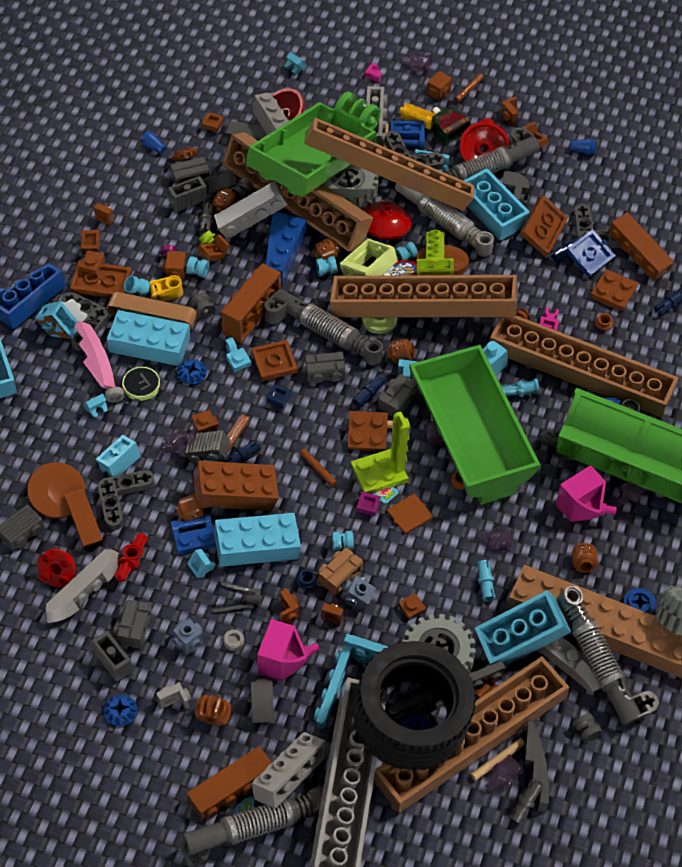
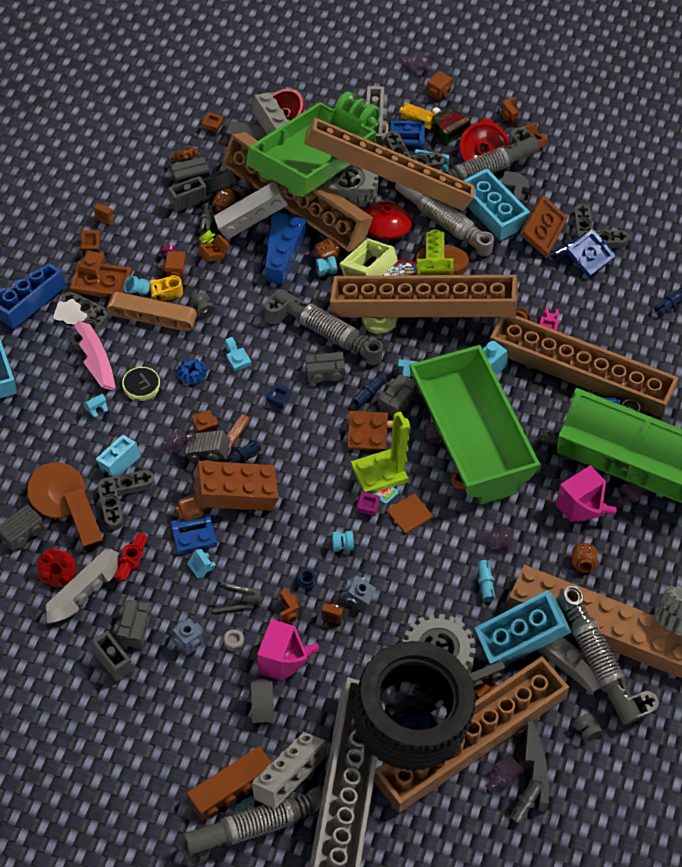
(56, 320): medium azure torso -> none
(114, 394): light grey tile -> none
(127, 714): blue gear -> none
(148, 338): medium azure brick -> none
(152, 142): blue cone -> none
(172, 694): light grey bracket -> none
(197, 267): medium azure wheel -> none
(213, 710): dark orange gear -> none
(248, 304): dark orange brick -> none
(257, 539): medium azure brick -> none
(274, 360): dark orange plate -> none
(295, 61): medium azure tile -> none
(318, 467): dark orange piece -> none
(342, 567): medium nougat brick -> none
(354, 647): medium azure bracket -> none
(373, 73): dark pink tile -> none
(401, 350): dark orange head -> none
(406, 252): medium azure wheel -> none
(411, 607): dark orange plate -> none
(469, 87): dark orange piece -> none
(498, 758): tan bar -> none
(522, 388): medium azure pin -> none
(585, 146): blue cone -> none
(604, 322): dark orange plate -> none
(614, 290): dark orange plate -> none
(640, 246): dark orange brick -> none
(646, 598): blue gear -> none

